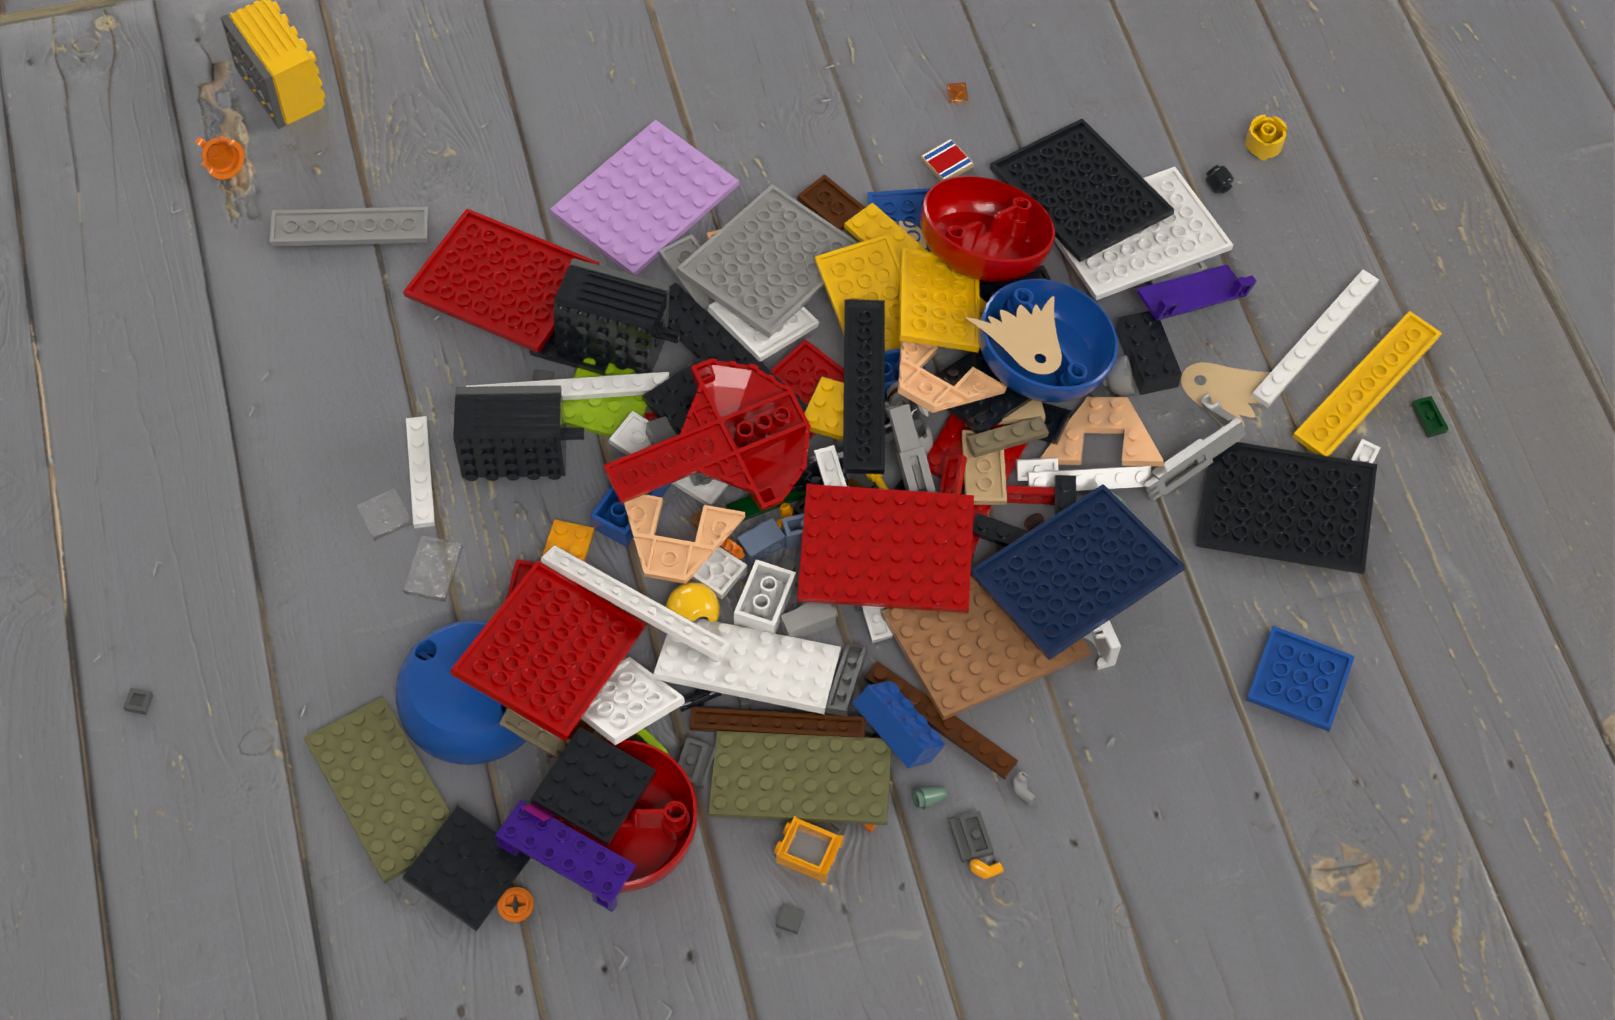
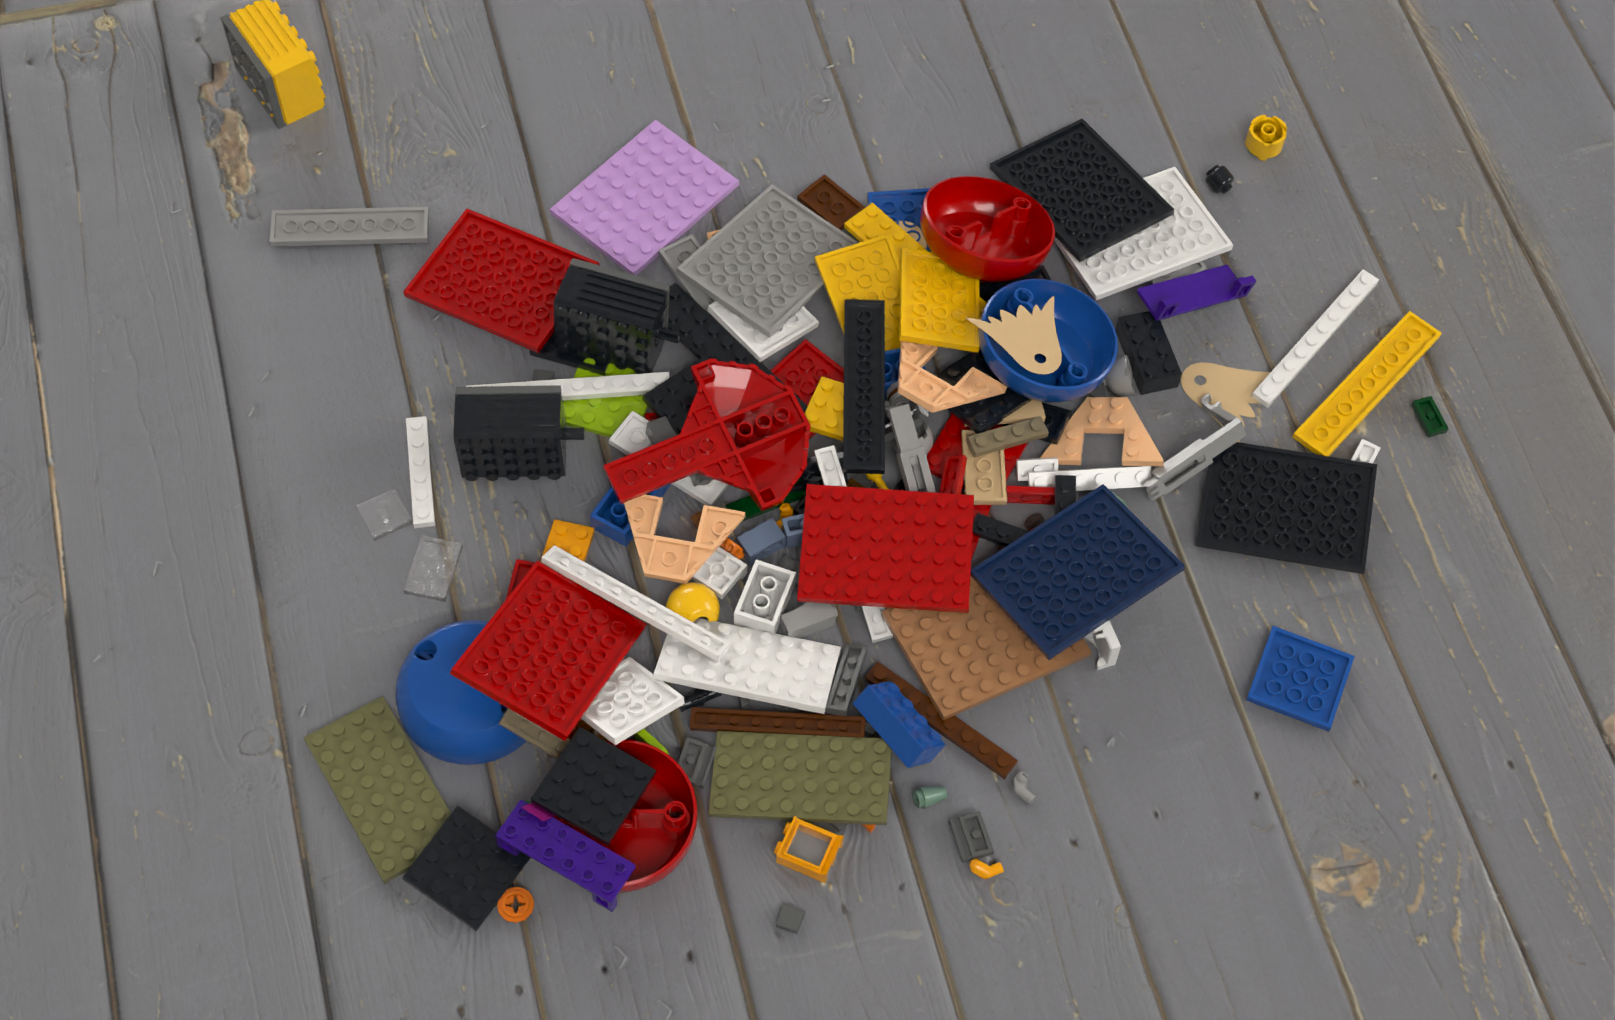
(138, 701): dark grey tile -> none
(221, 157): orange helmet -> none
(947, 160): tile -> none
(957, 92): clear orange plate -> none

